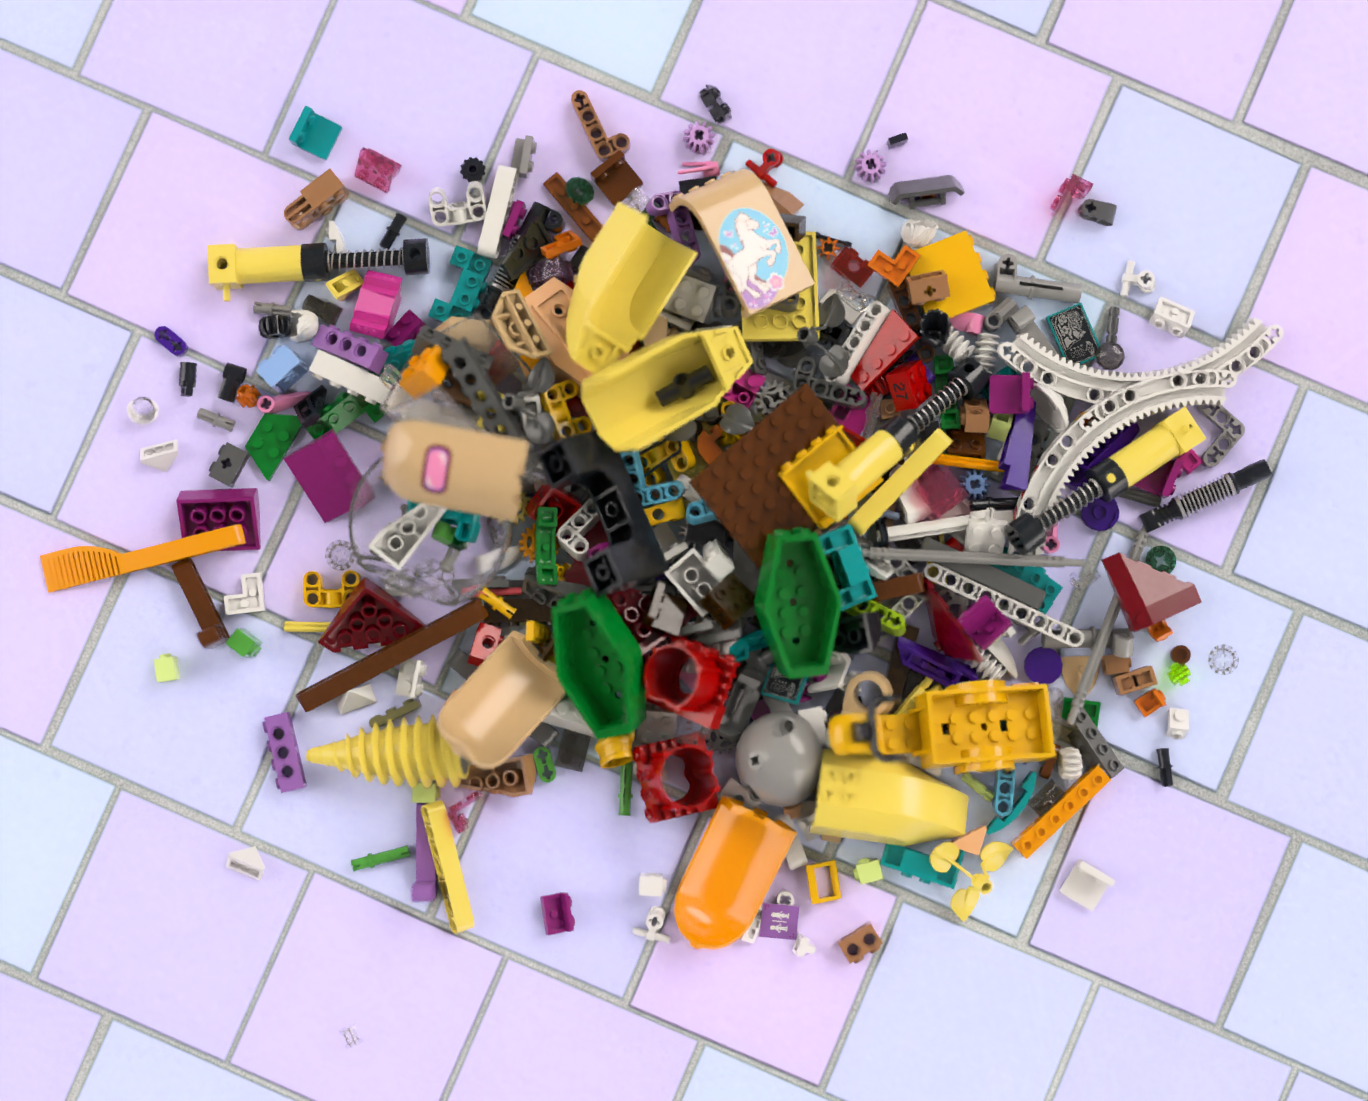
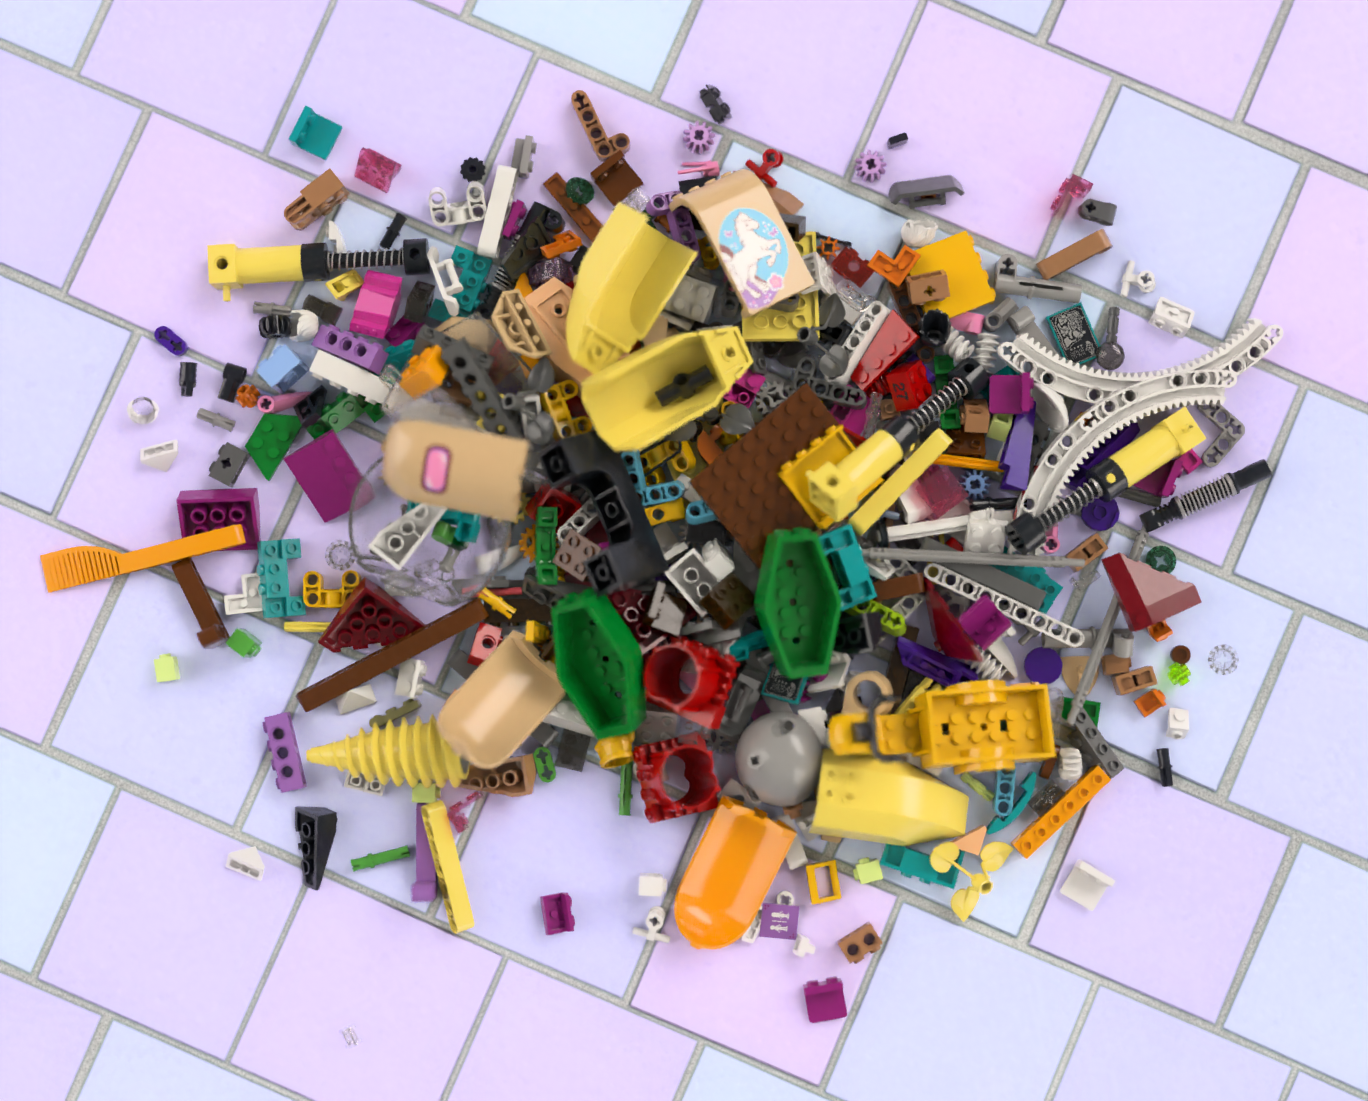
(274, 578): none -> teal bracket
(317, 835): none -> black wedge
(361, 784): none -> white slope
(419, 301): none -> clear smoke brick
(448, 264): none -> white piece
(573, 552): none -> reddish brown bracket
(708, 254): none -> yellow piece
(820, 273): none -> white bracket
(825, 999): none -> magenta bracket
(1074, 254): none -> medium nougat beam
(1087, 550): none -> medium nougat brick

